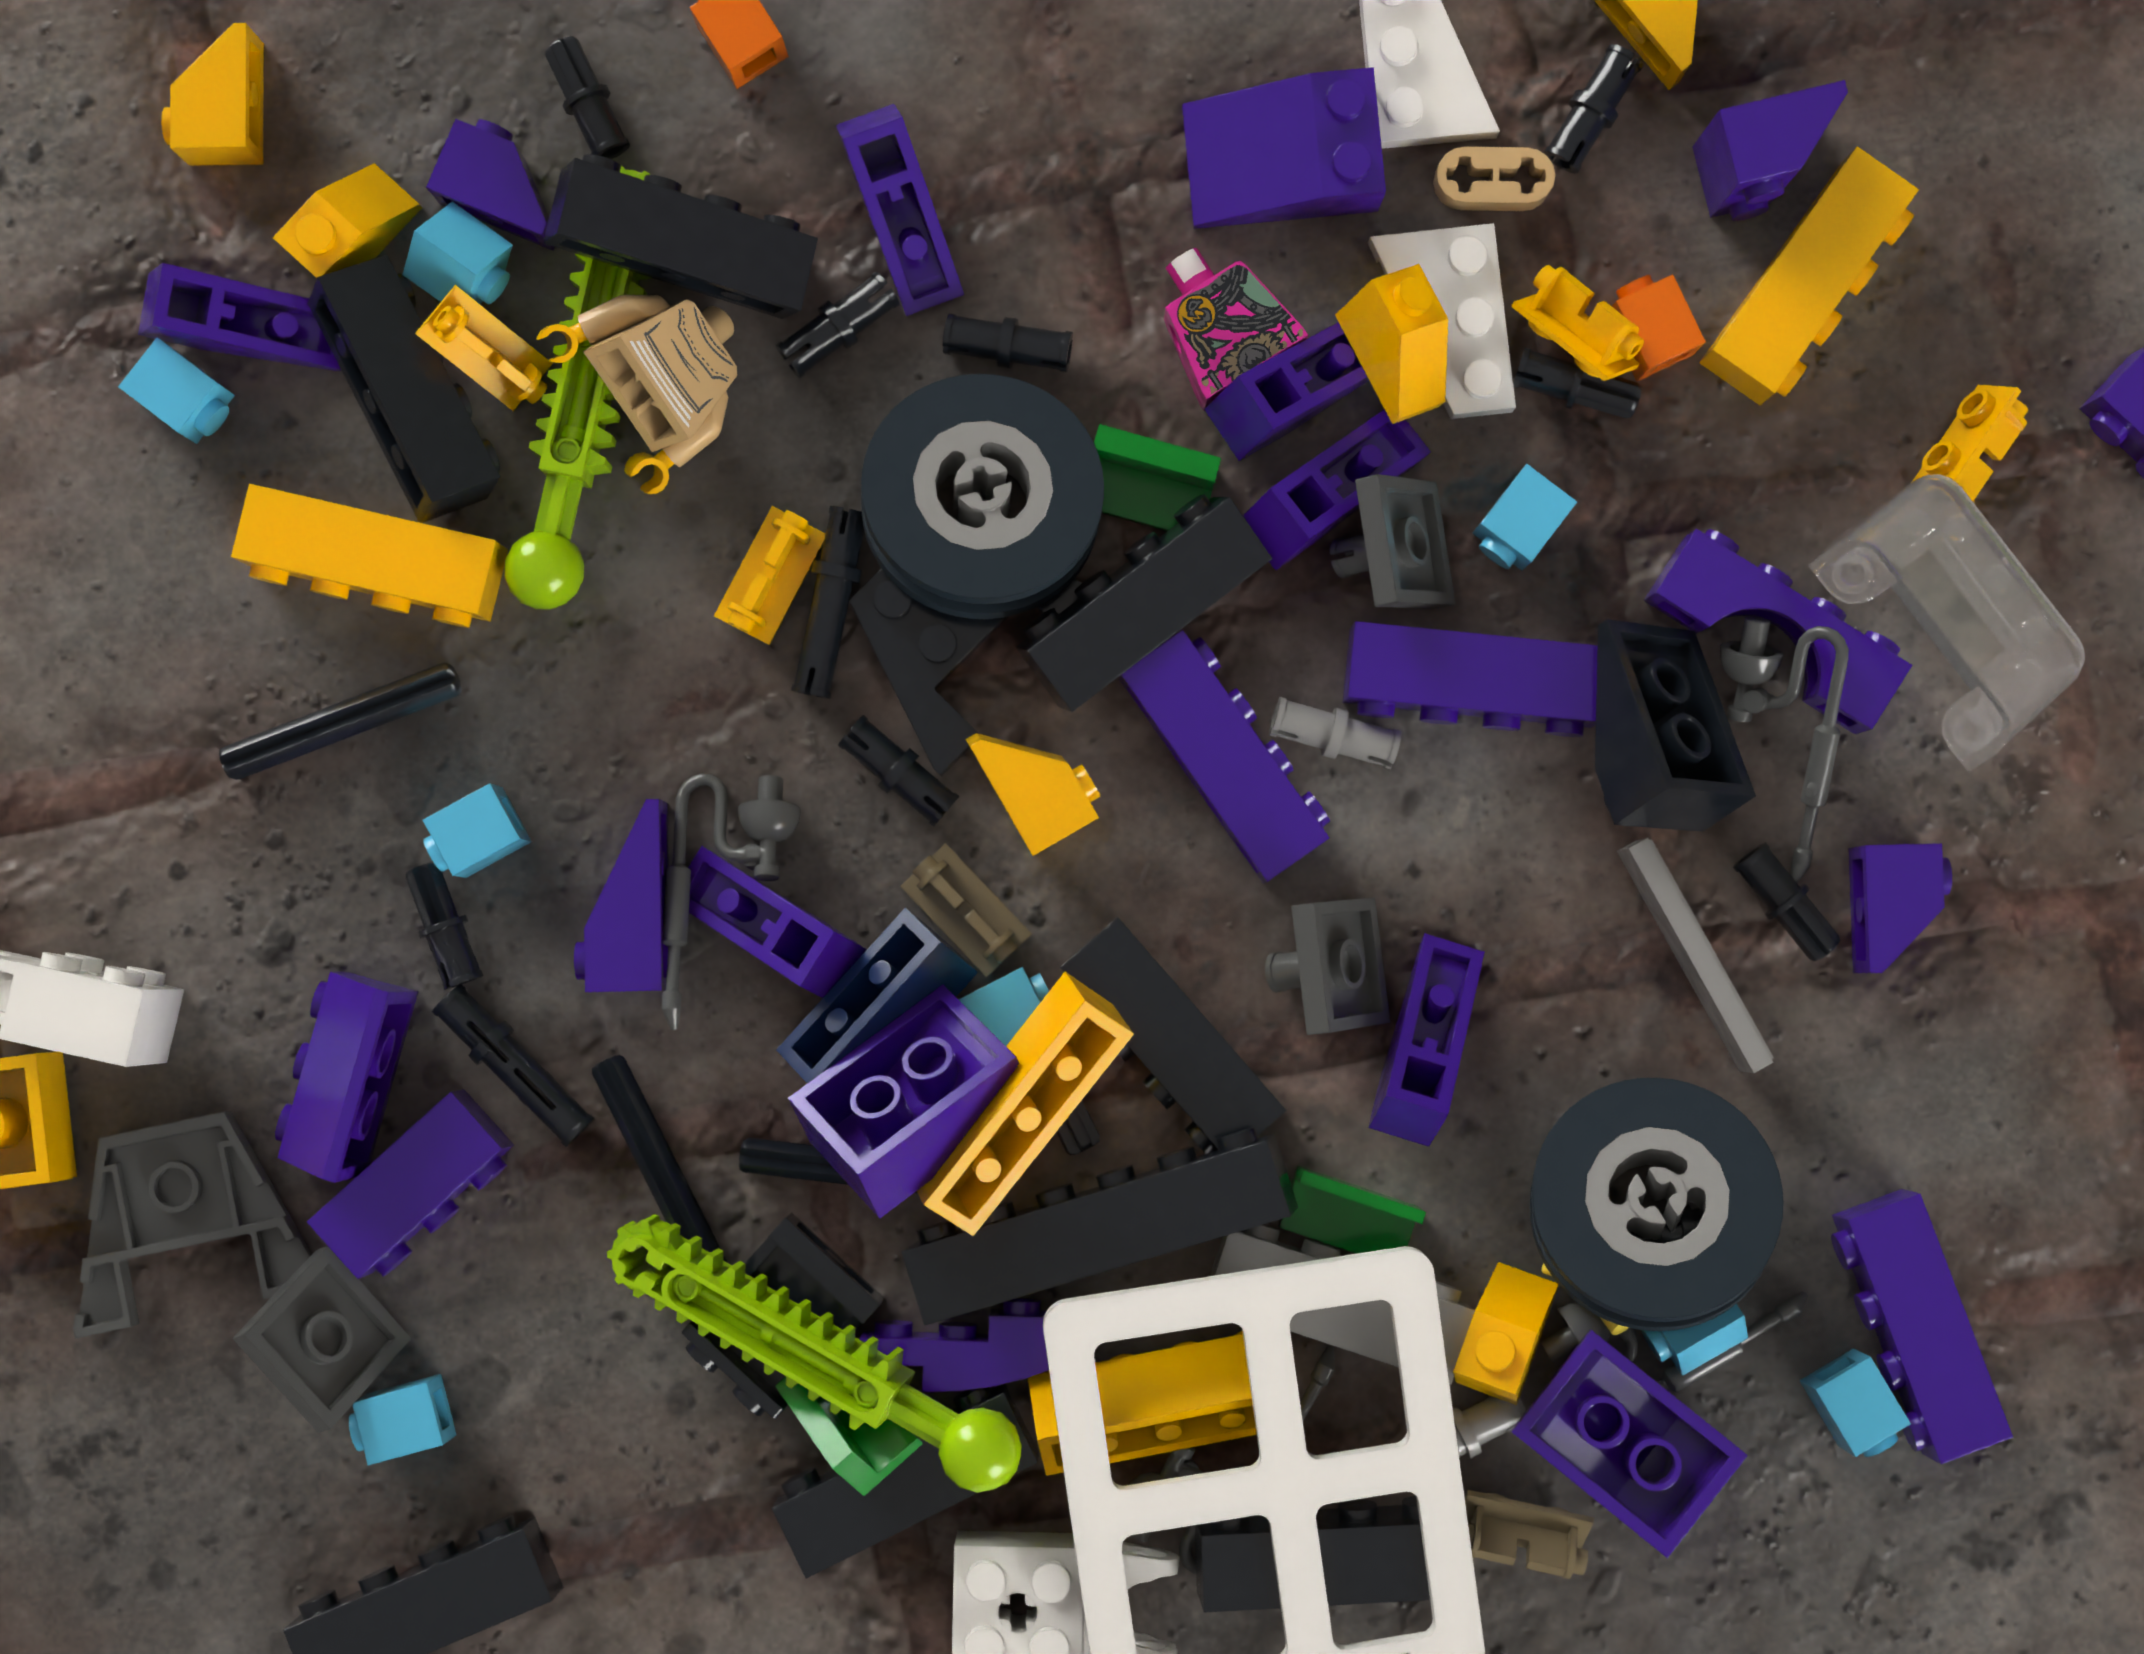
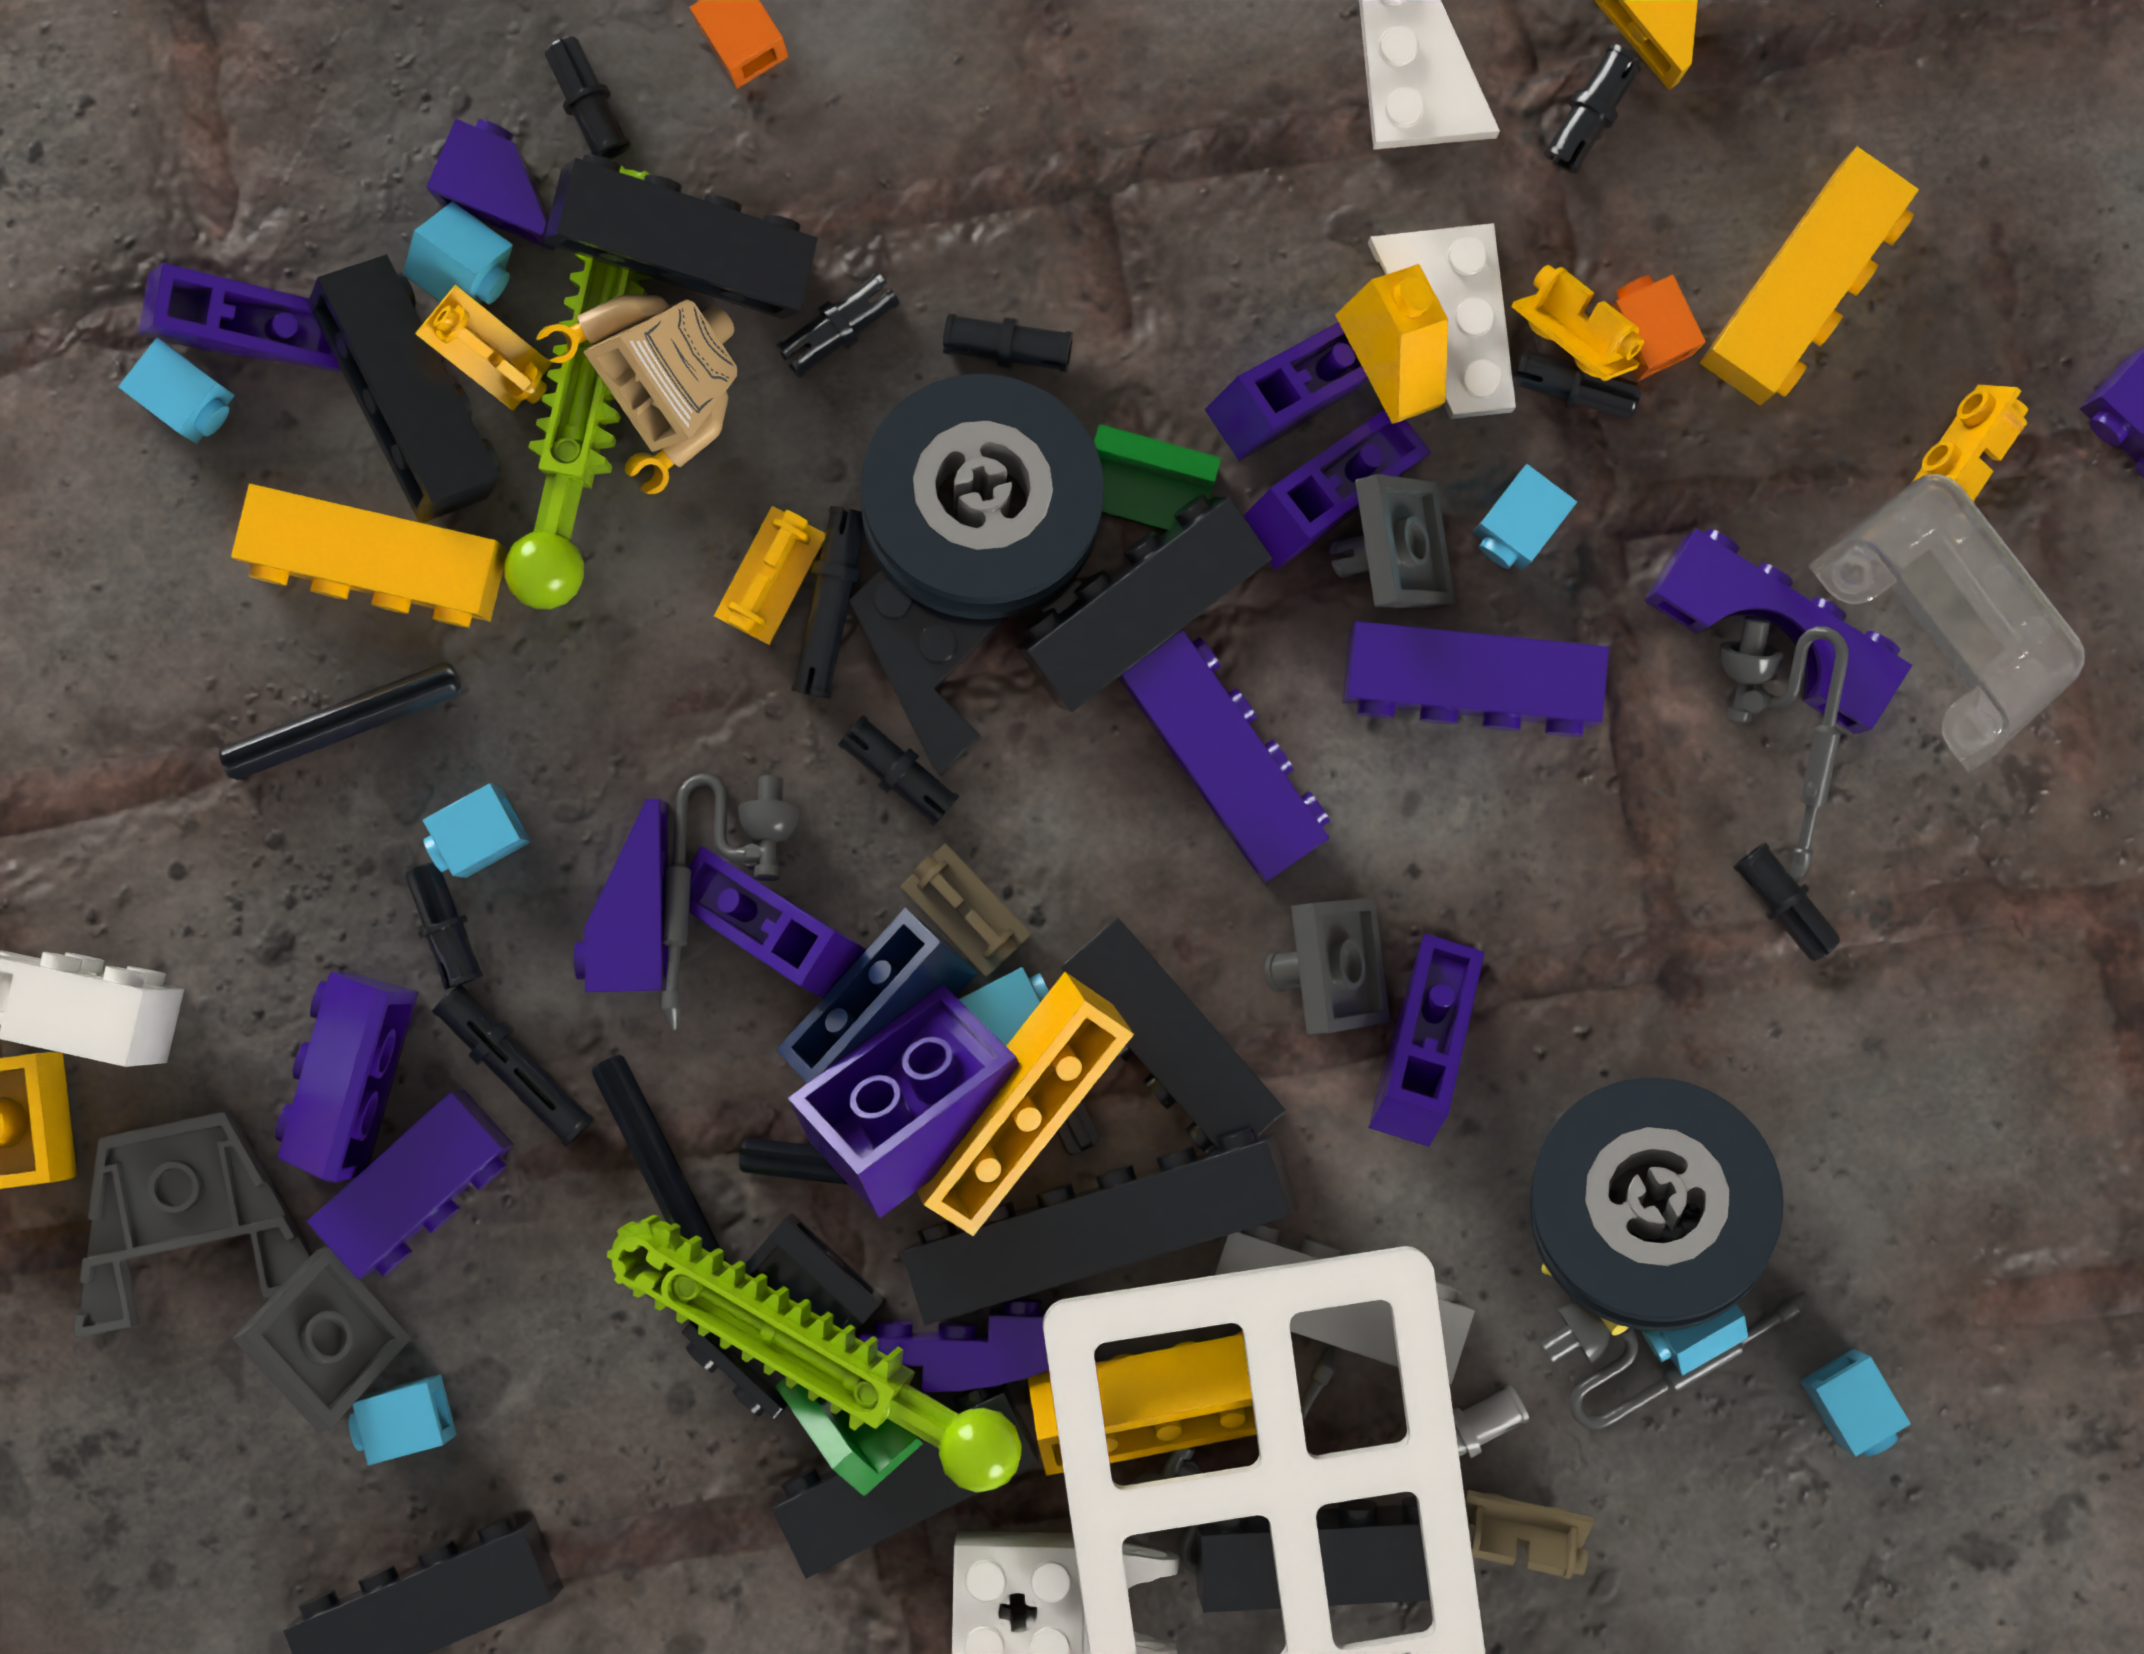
(219, 103): yellow slope -> none
(347, 221): yellow slope -> none
(900, 208): dark purple slope -> none
(1037, 790): yellow slope -> none
(1224, 323): torso -> none
(1286, 150): dark purple slope -> none
(1335, 733): light grey pin -> none
(1349, 1214): green panel -> none
(1494, 163): tan beam -> none
(1505, 1333): yellow slope -> none
(1629, 1443): dark purple slope -> none
(1663, 731): black slope -> none
(1695, 955): light grey tile -> none
(1760, 147): dark purple slope -> none
(1893, 899): dark purple slope -> none
(1920, 1326): dark purple brick -> none

